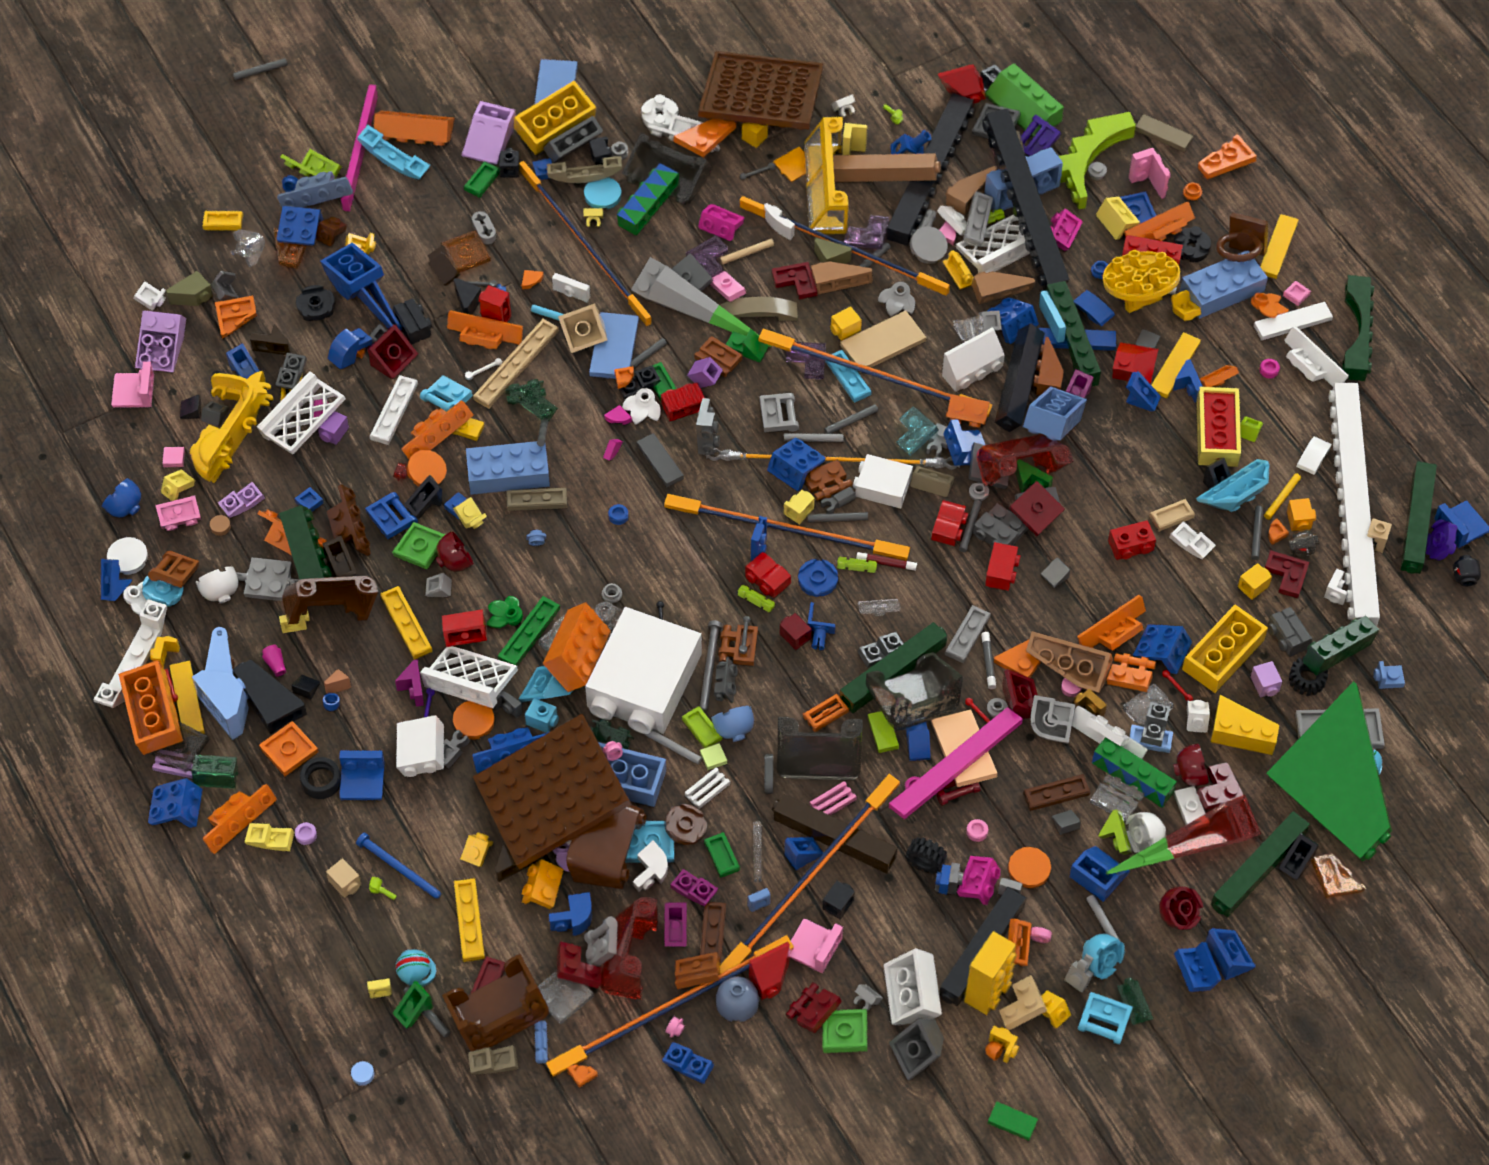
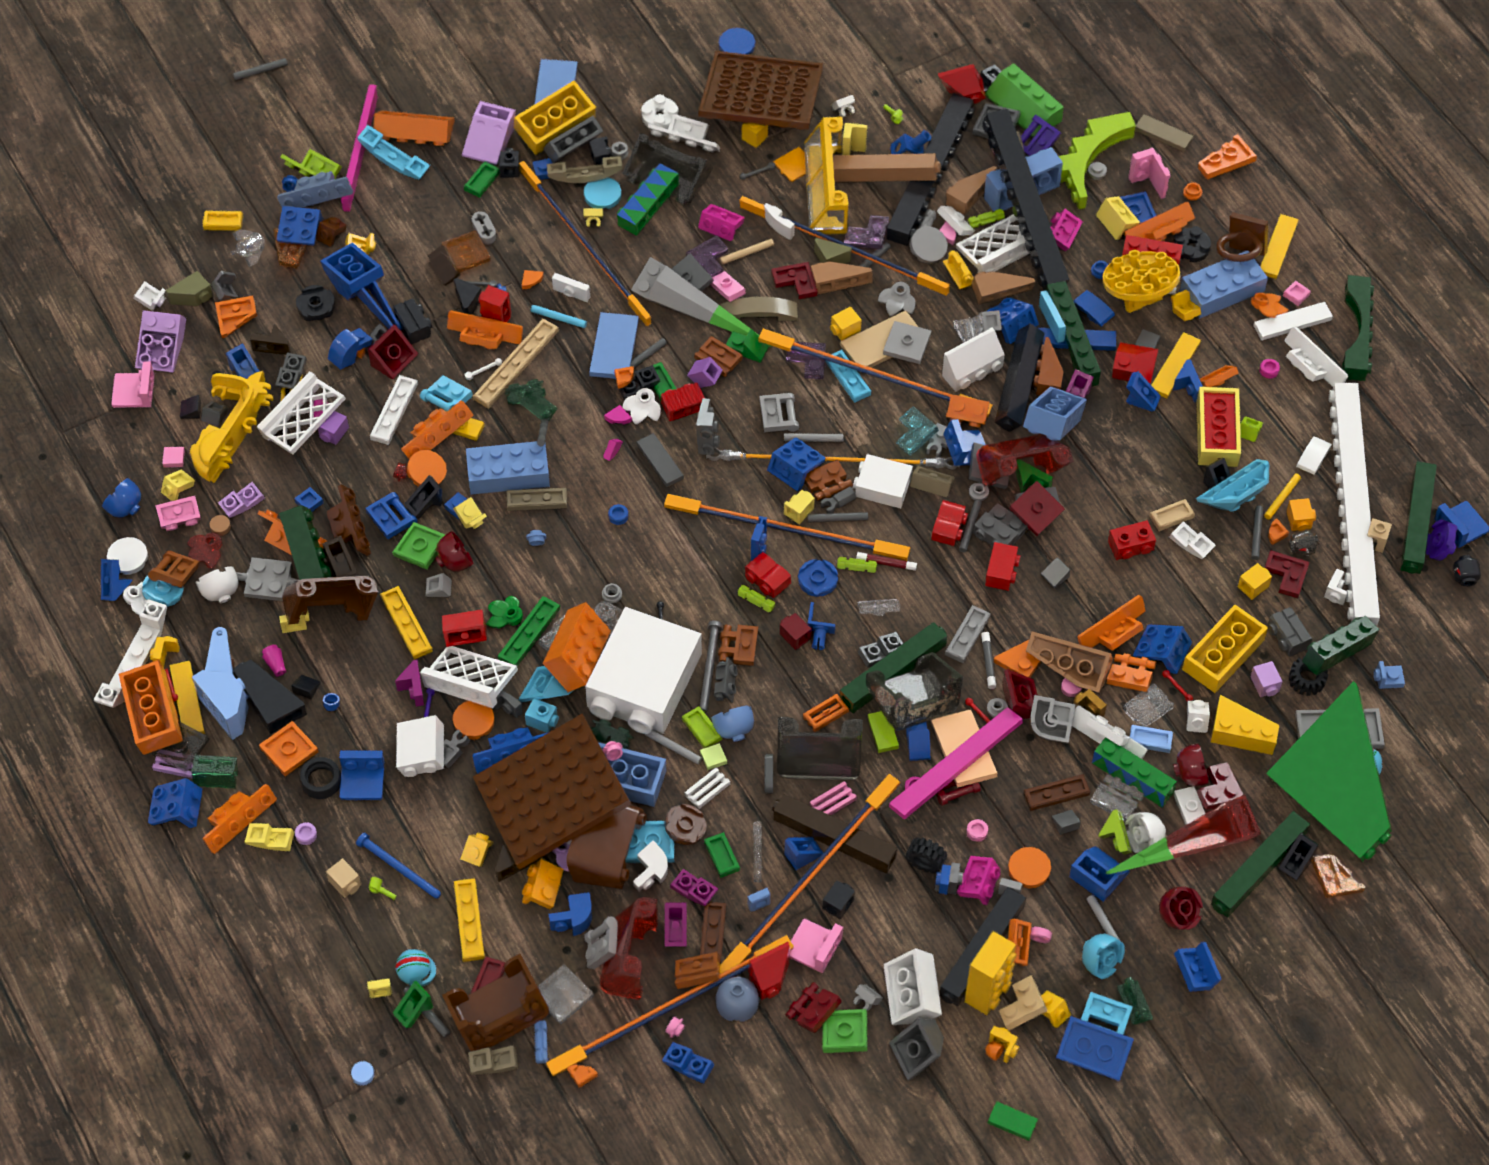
(202, 550): none -> clear red plate
(337, 682): nougat slope -> none
(572, 969): dark red plate -> none
(583, 328): tan slope -> none
(705, 136): orange wing -> none
(737, 41): none -> blue tile
(743, 648): dark grey hinge -> none
(851, 419): dark grey bar -> none
(907, 342): none -> light grey plate
(978, 219): light grey tile -> none
(1079, 975): light grey plate -> none
(1094, 1048): none -> blue tile
(1155, 724): dark grey slope -> none
(1229, 953): blue slope -> none

